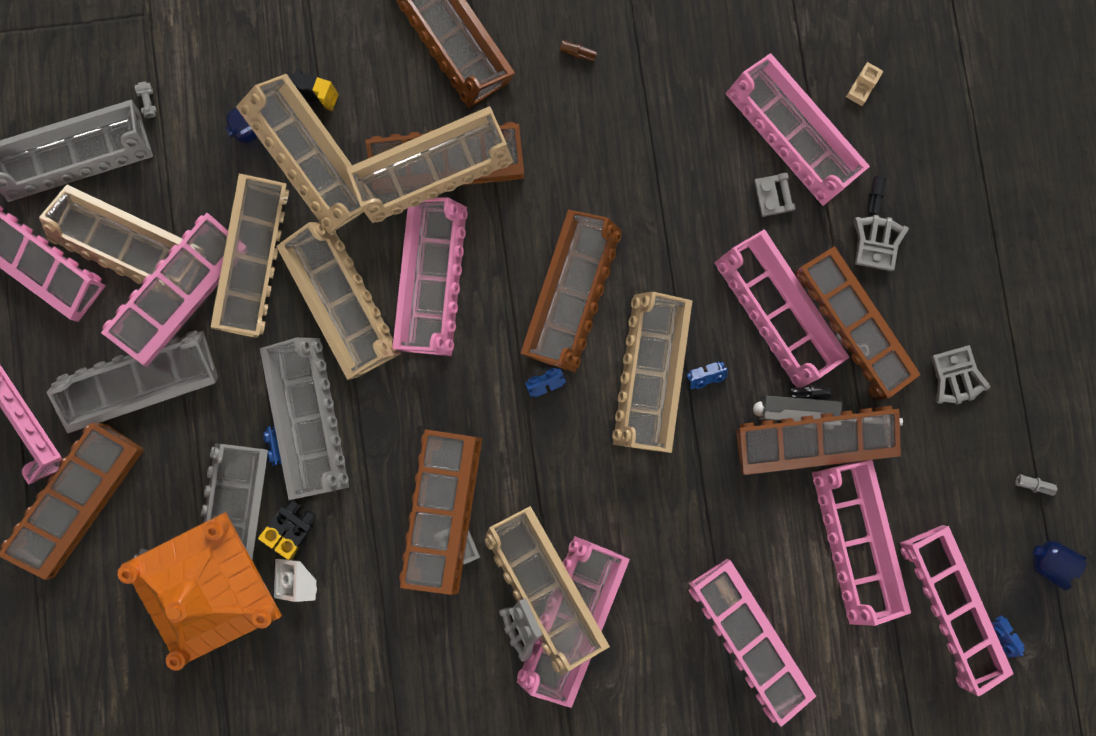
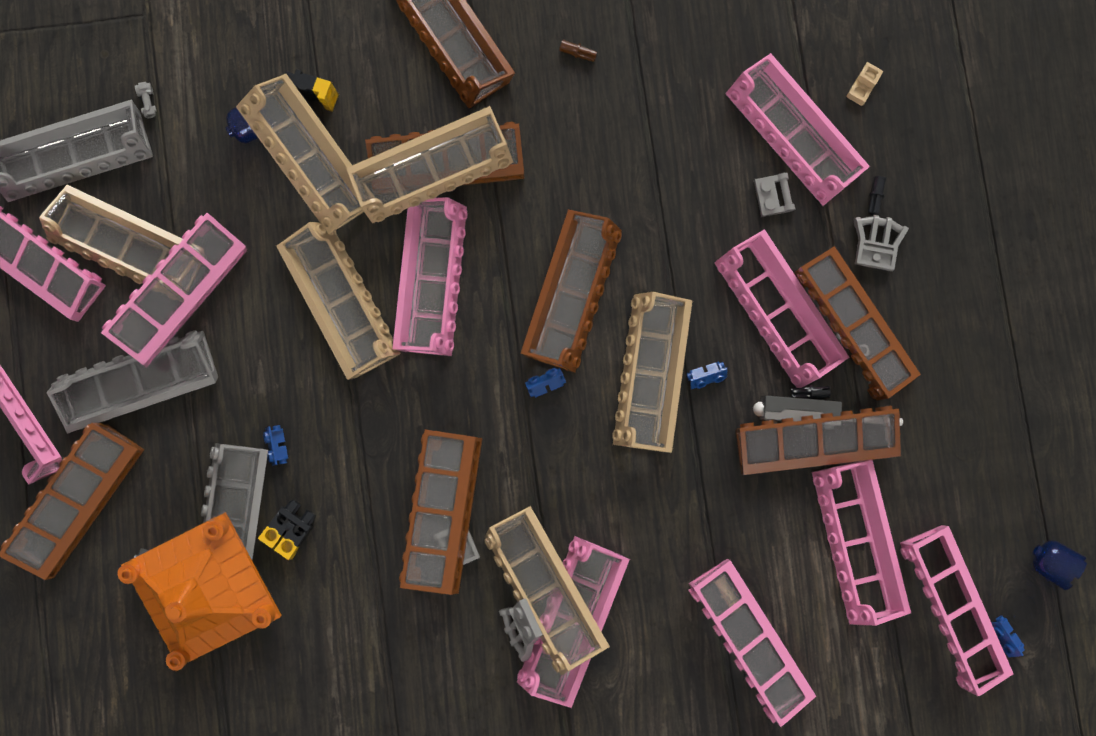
(249, 256): clear window -> none
(293, 581): white slope -> none
(304, 417): window -> none
(953, 363): light grey plate -> none
(1036, 485): light grey axle -> none

